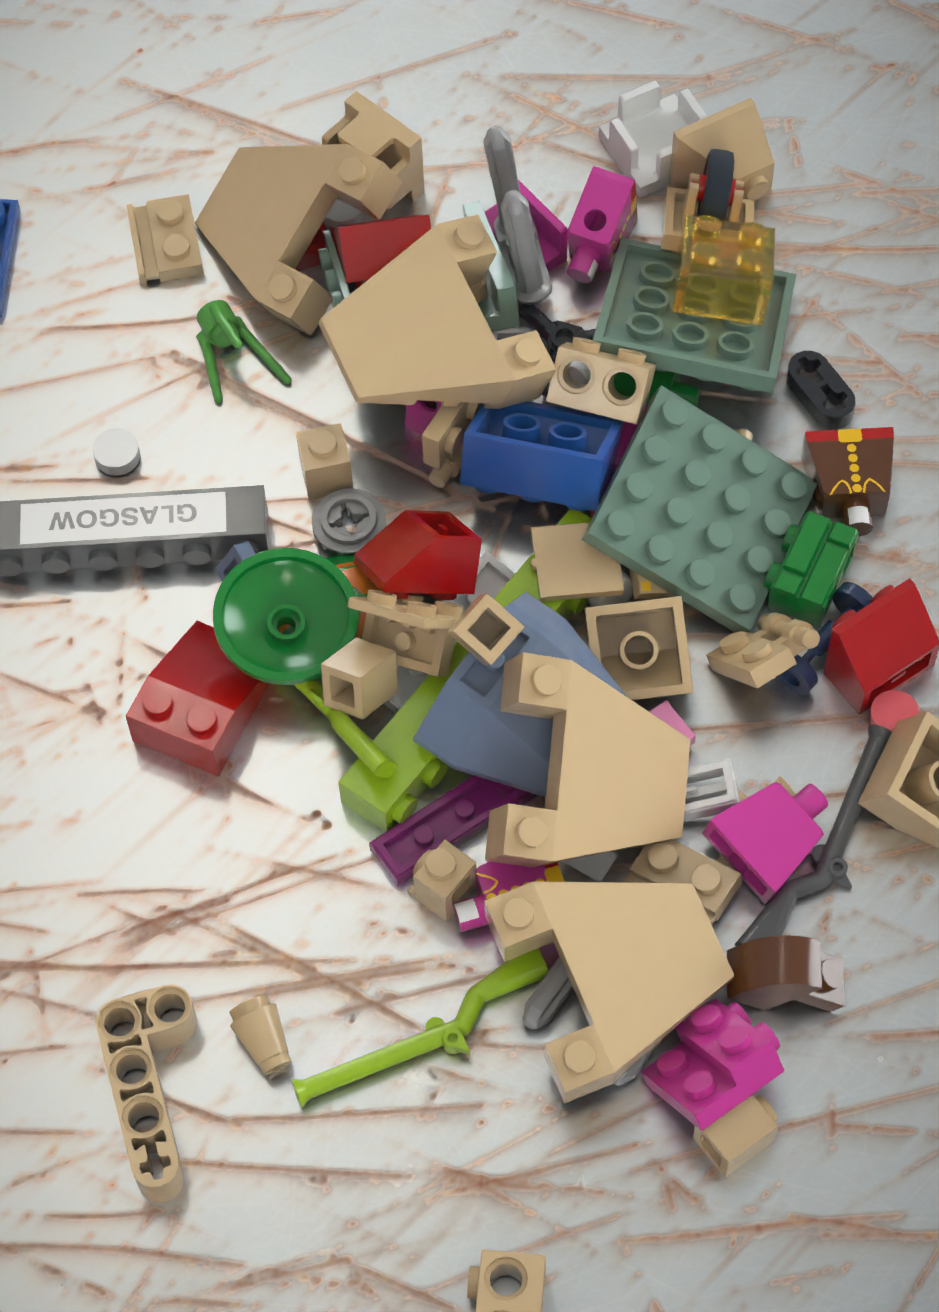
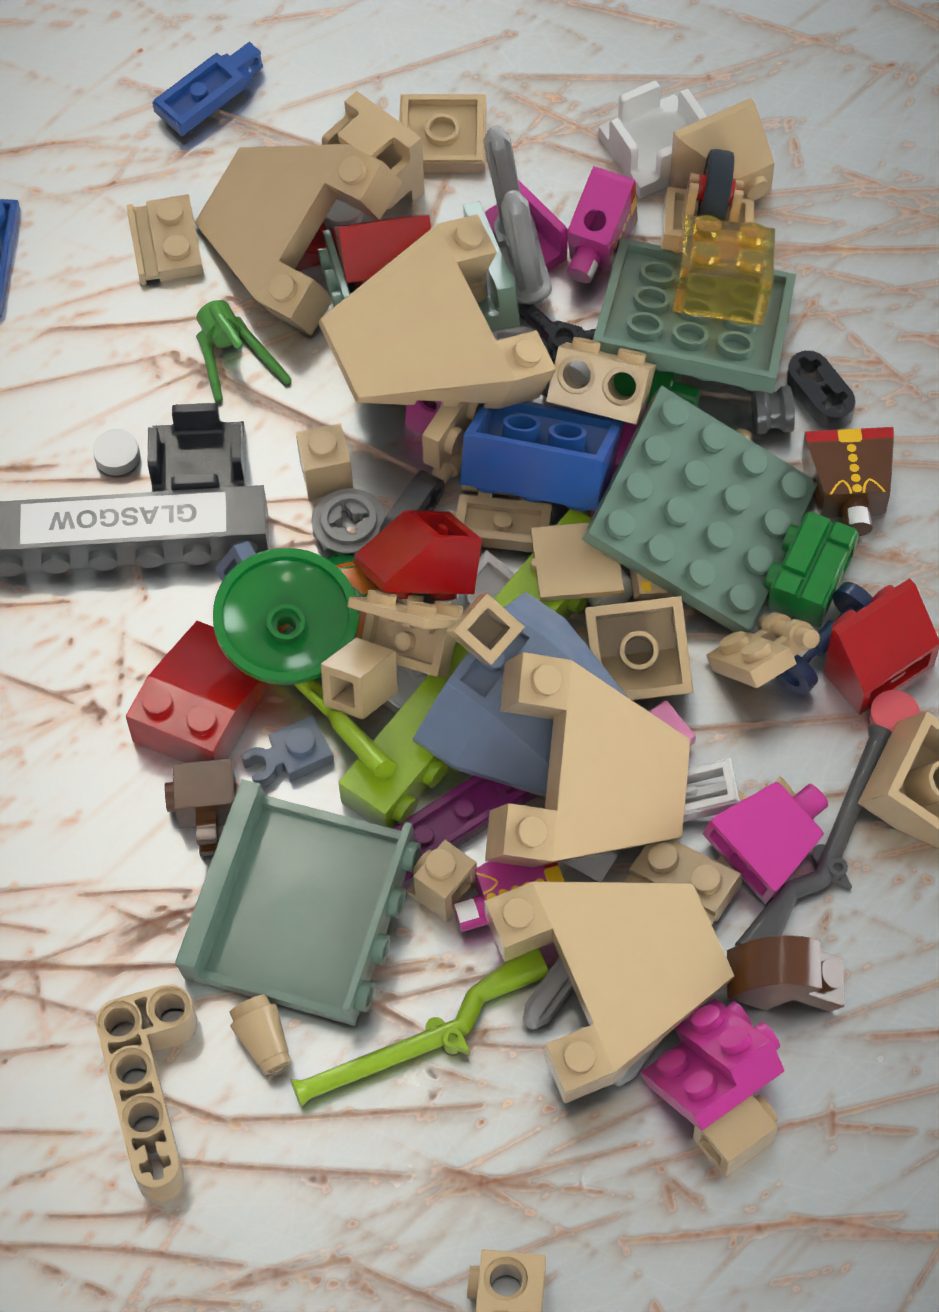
(196, 450): none -> panel
(202, 798): none -> reddish brown brick
(207, 88): none -> blue hinge
(294, 749): none -> sand blue plate
(298, 905): none -> sand green panel
(421, 494): none -> black beam
(449, 128): none -> tan tile
(502, 521): none -> tan plate
(773, 410): none -> dark grey wheel

